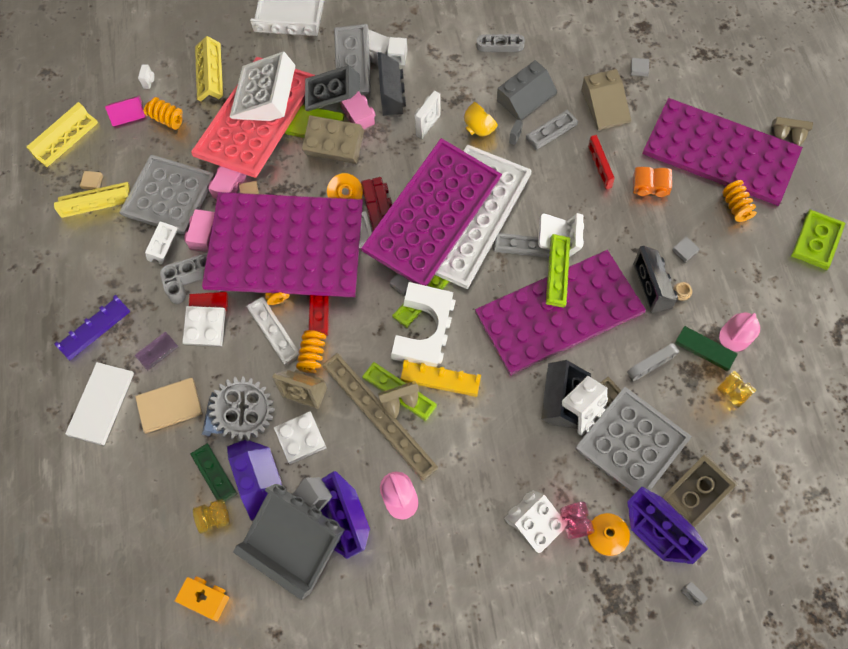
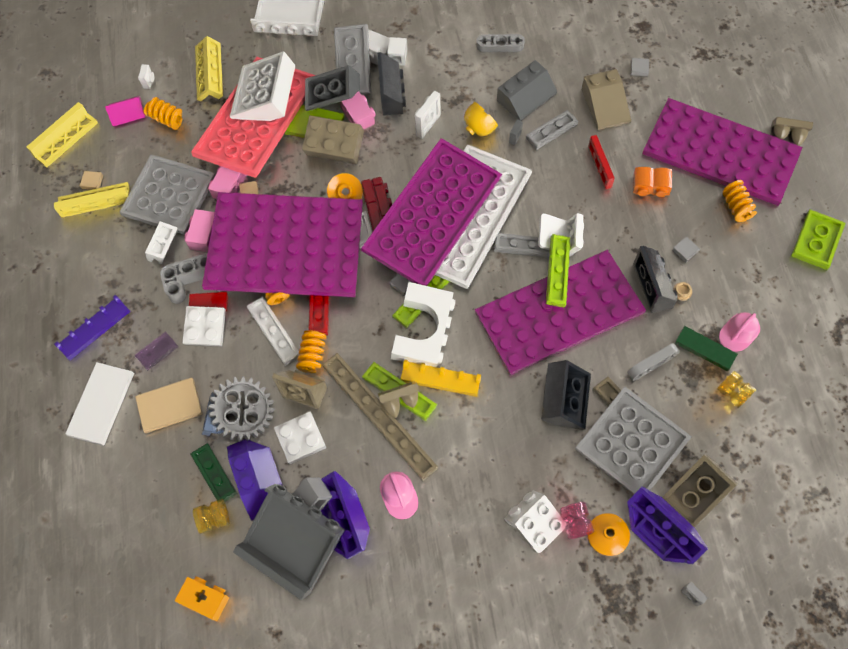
(587, 402): white bracket -> none

